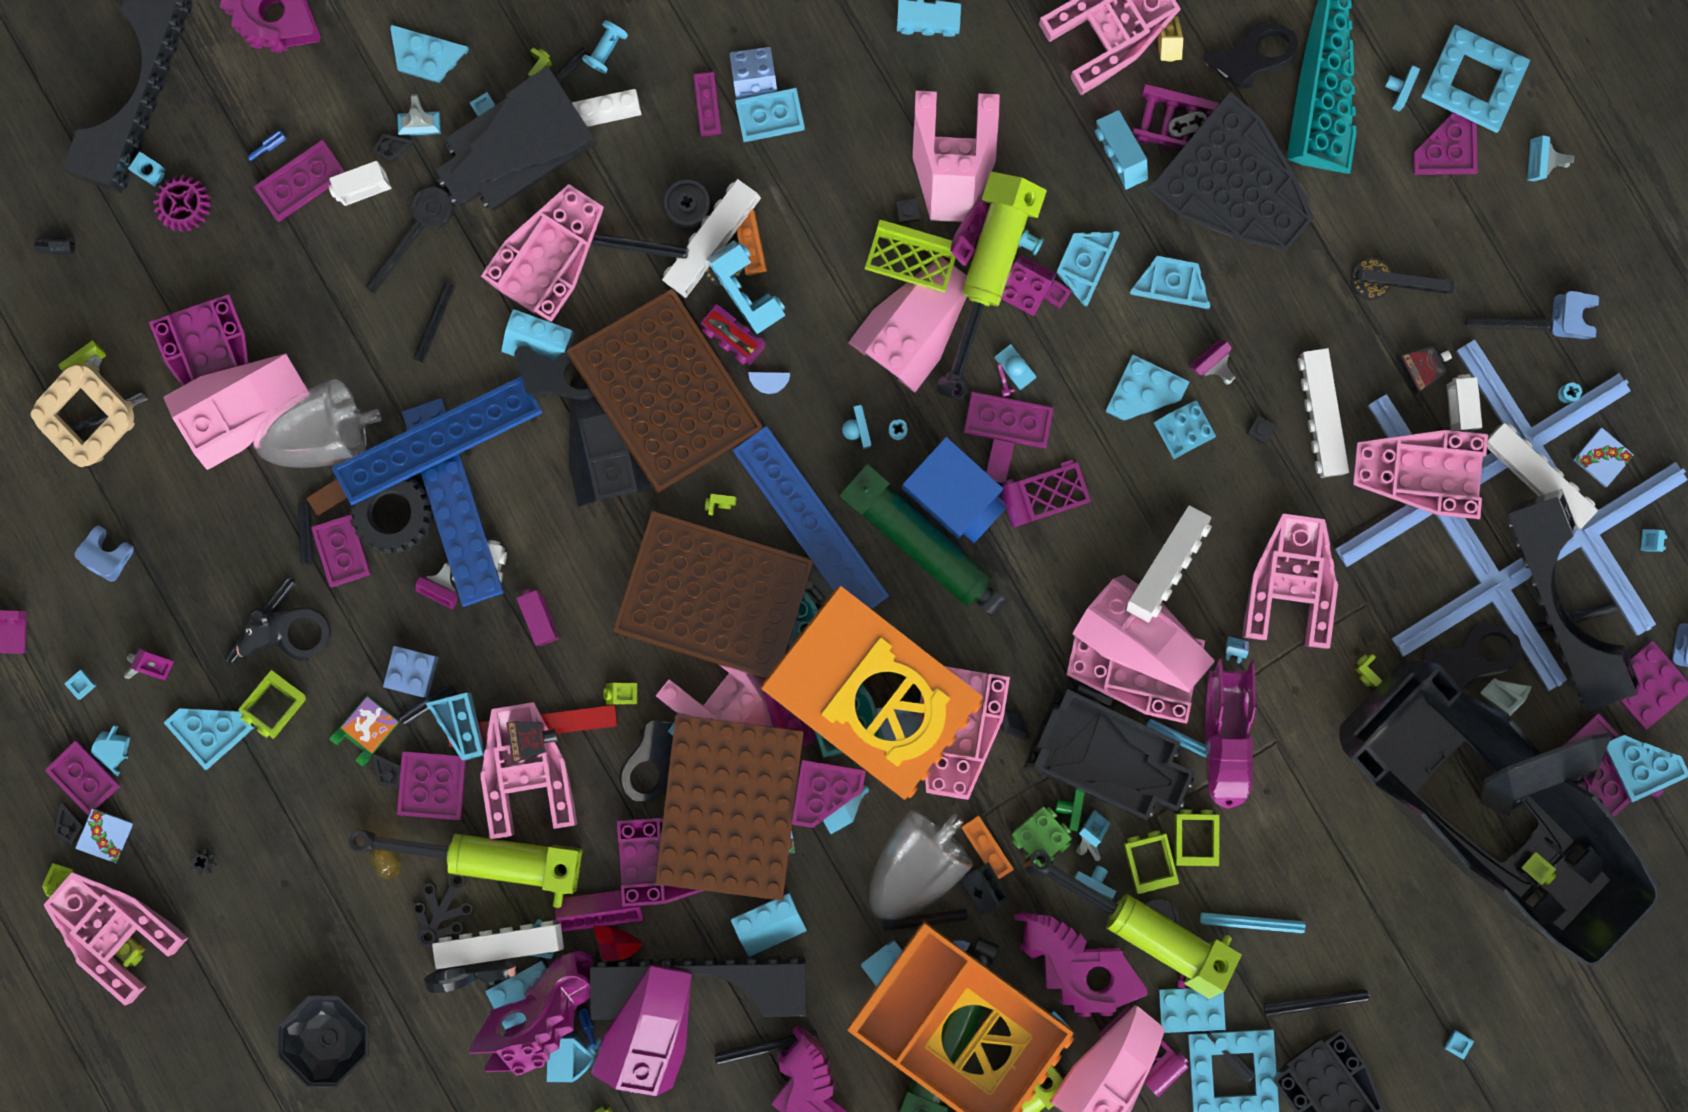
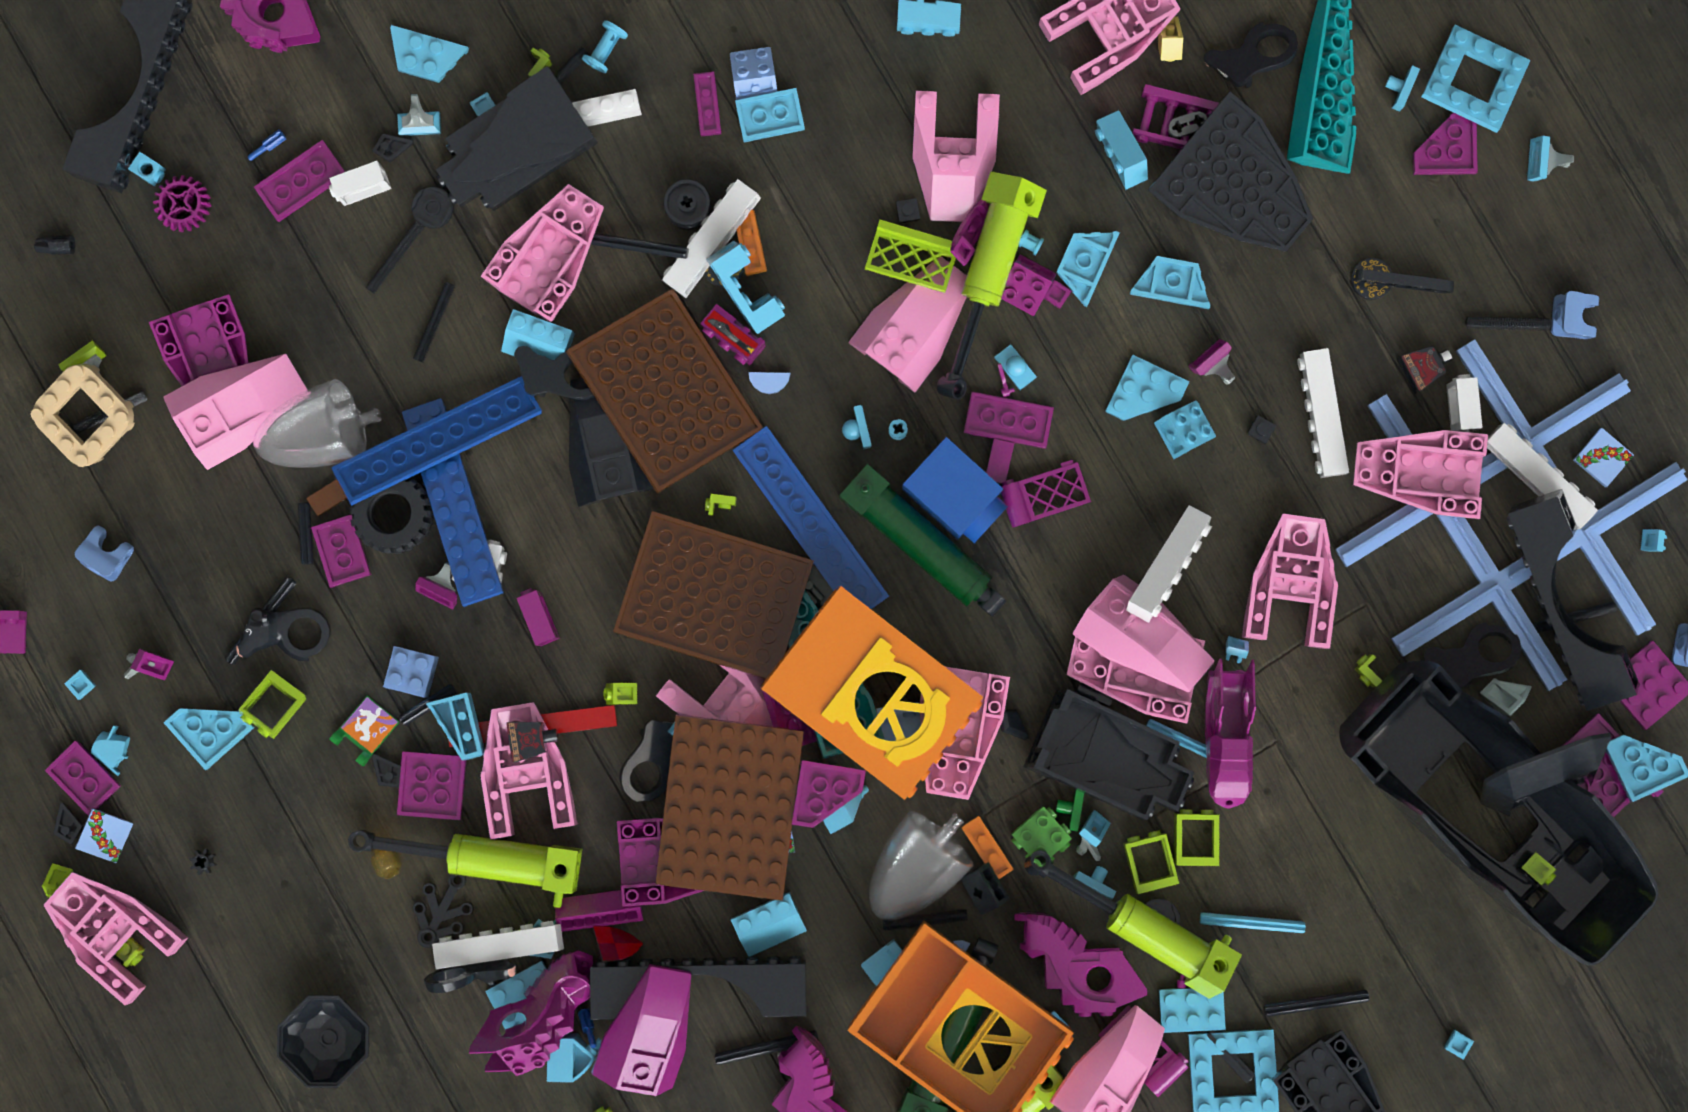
(1569, 387): medium azure bush -> none

